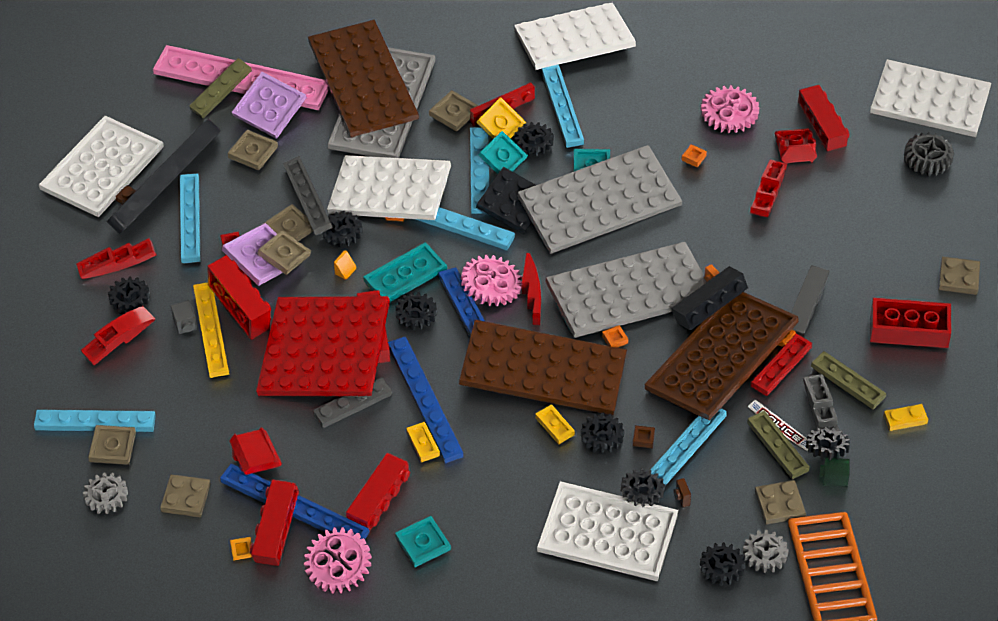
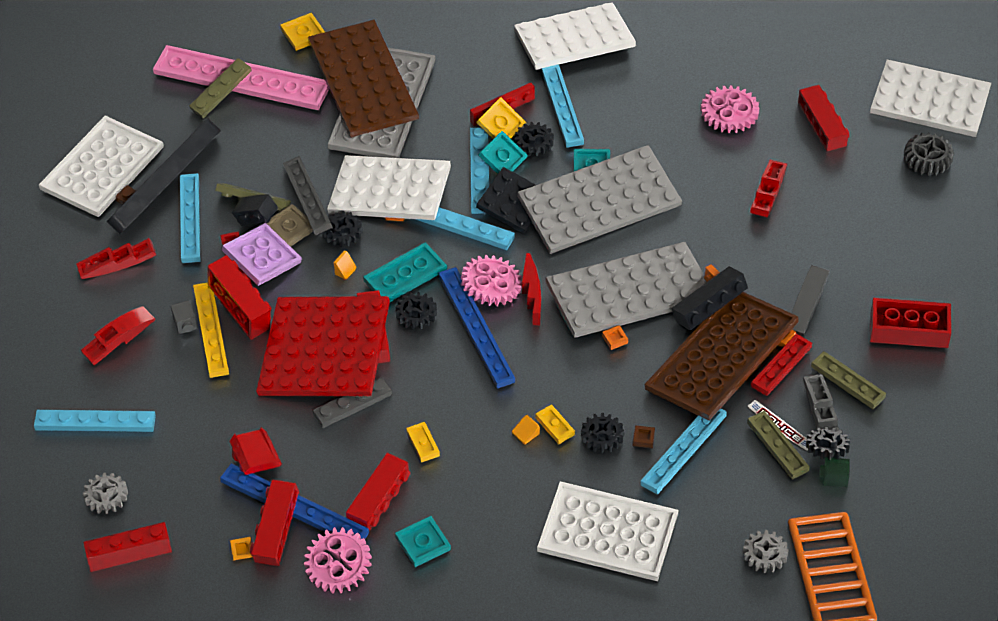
(112, 444): dark tan plate -> none
(127, 546): none -> red brick
(128, 294): black gear -> none
(185, 495): dark tan plate -> none
(228, 190): none -> olive plate
(252, 149): dark tan plate -> none
(254, 210): none -> black brick
(269, 105): lavender plate -> none
(284, 252): dark tan plate -> none
(300, 29): none -> yellow plate
(425, 399): blue plate -> none
(452, 110): dark tan plate -> none
(526, 430): none -> light orange slope
(543, 367): reddish brown plate -> none
(642, 487): black gear -> none
(682, 493): reddish brown plate -> none
(694, 155): orange plate -> none
(724, 563): black gear -> none
(780, 502): dark tan plate -> none
(796, 145): red slope -> none
(905, 417): yellow plate -> none
(959, 275): dark tan plate -> none

